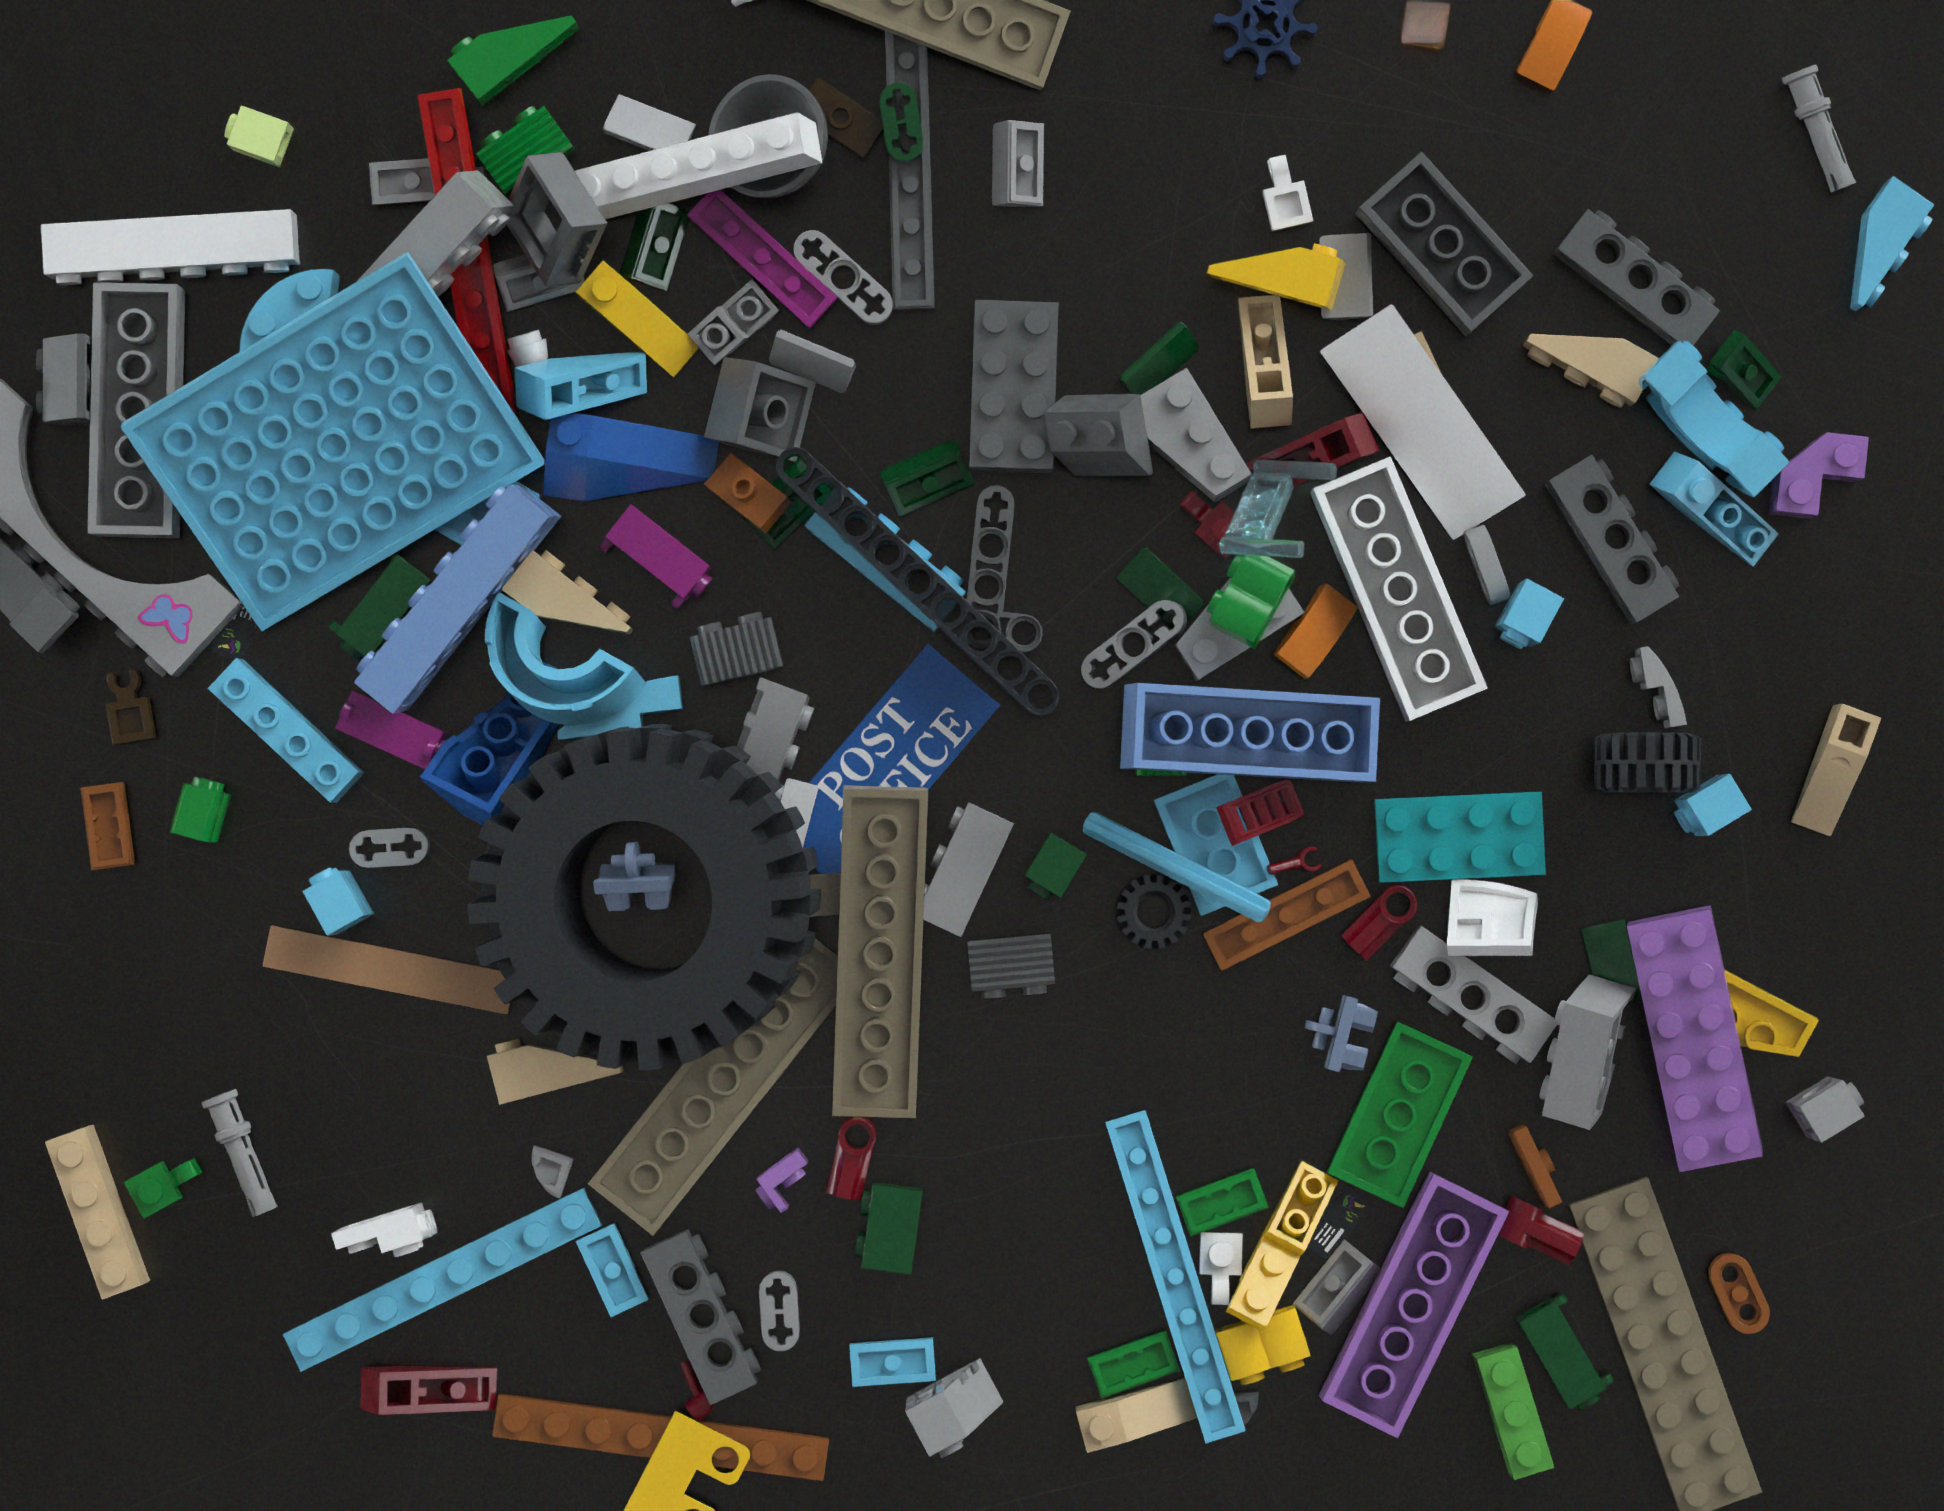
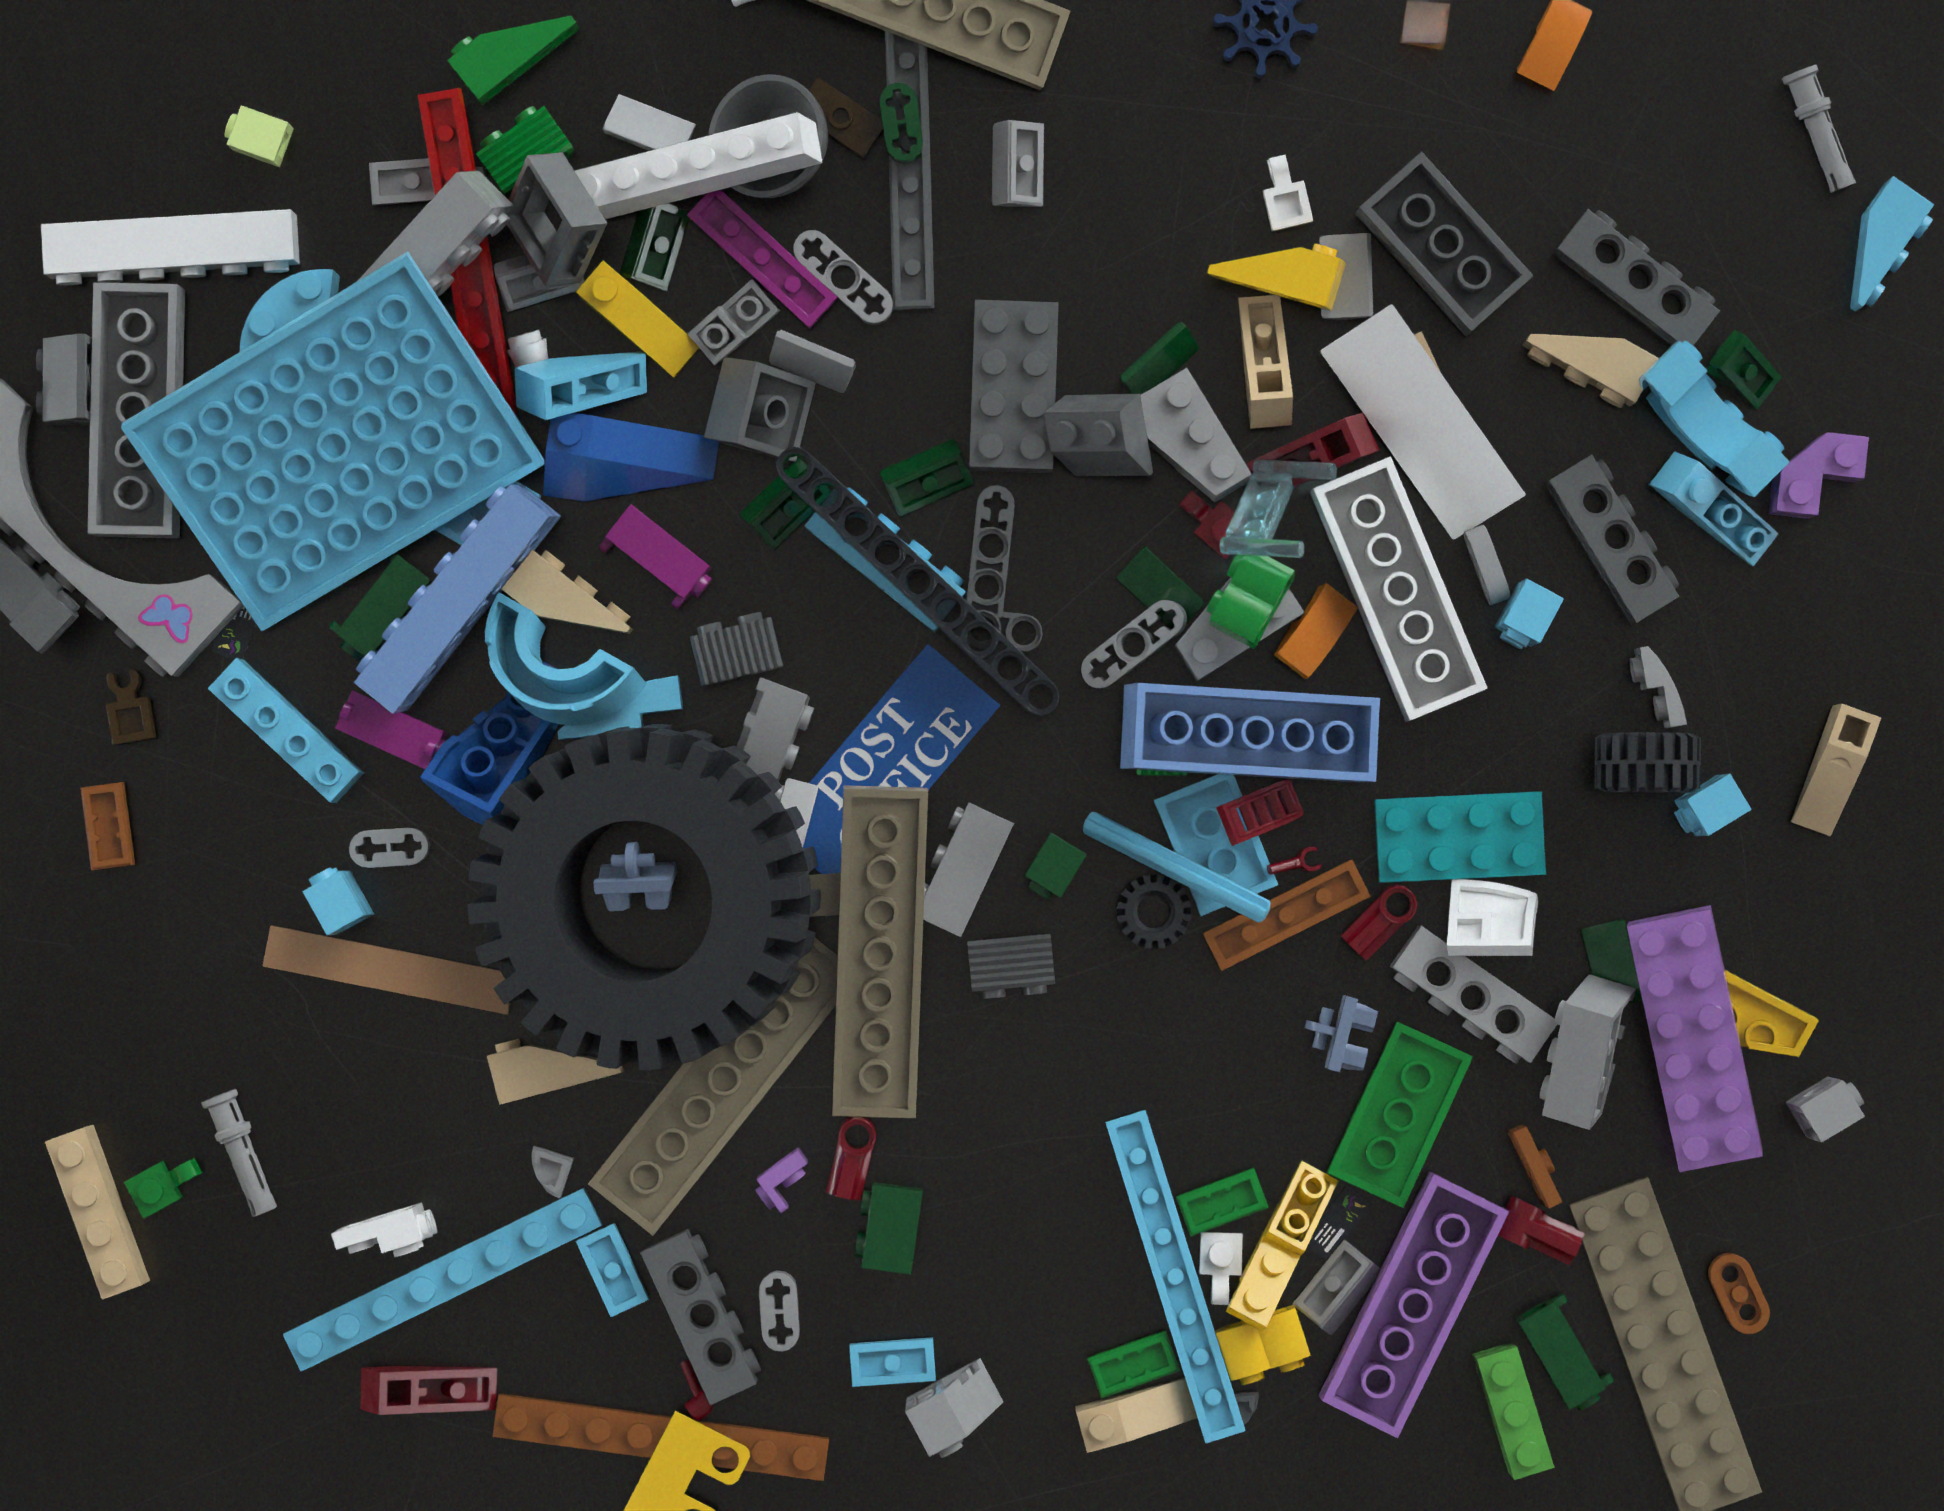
(200, 810): green brick -> none
(748, 493): dark orange plate -> none

